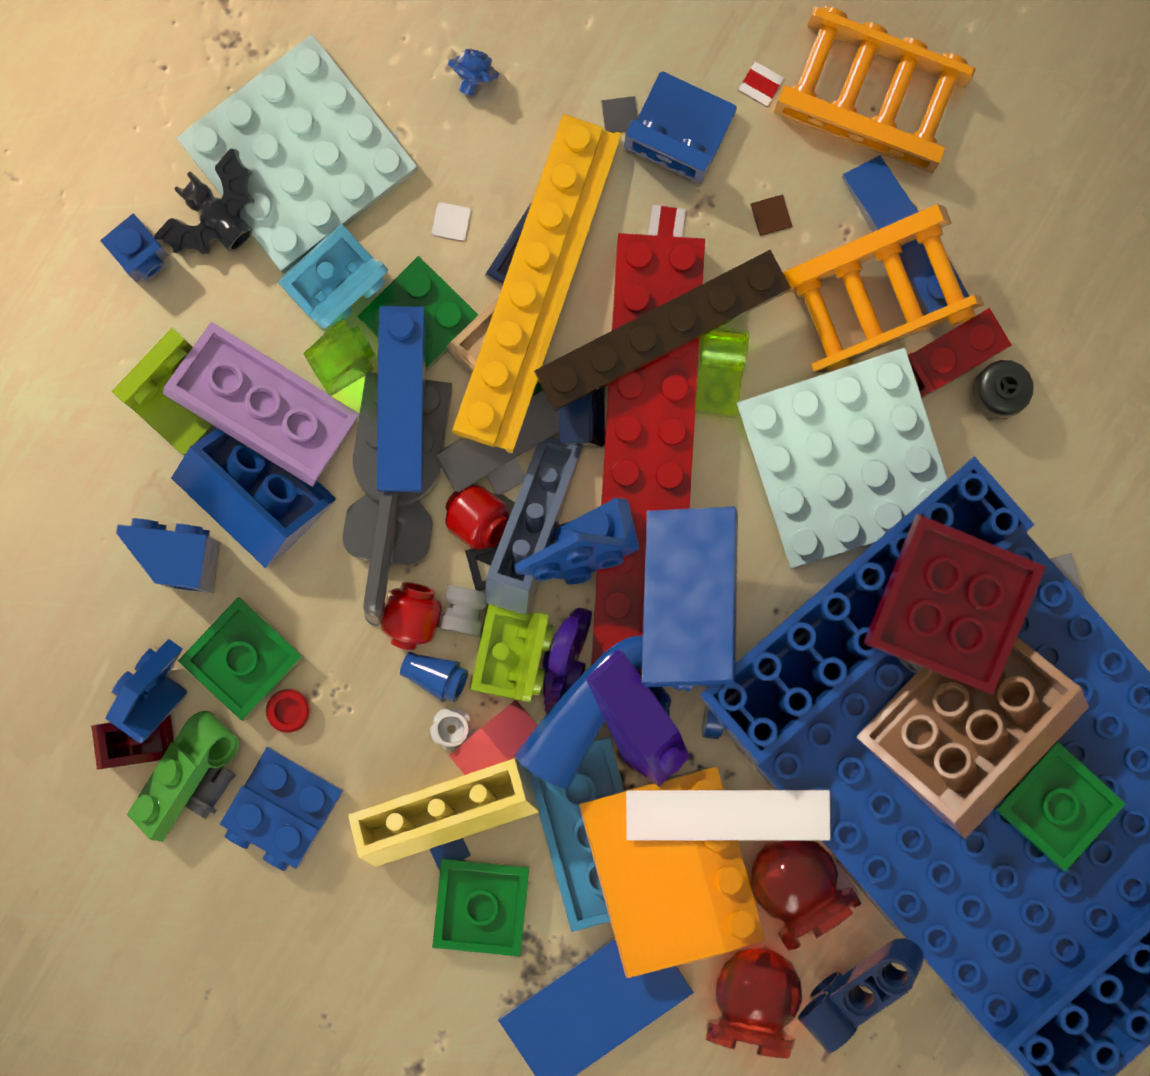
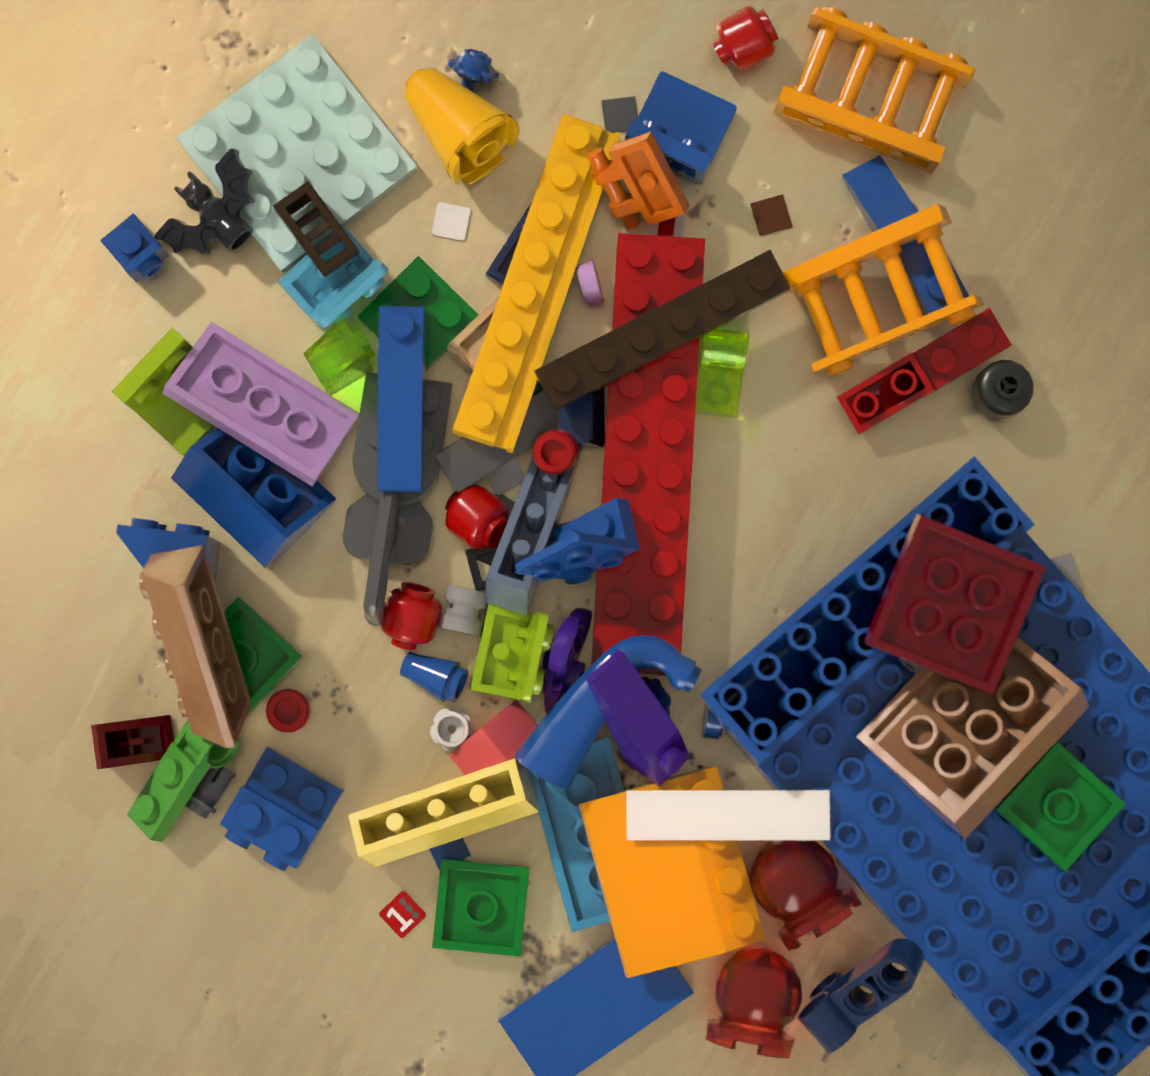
(148, 694): blue bracket -> none
(196, 643): none -> medium nougat slope
(294, 202): none -> dark brown slope
(402, 914): none -> red sticker
(459, 125): none -> yellow cone
(556, 451): none -> red tile
(590, 283): none -> lavender tile
(647, 177): none -> orange plate
(690, 597): blue tile -> none
(745, 38): none -> red head
(761, 83): sticker -> none
(843, 455): light aqua plate -> none

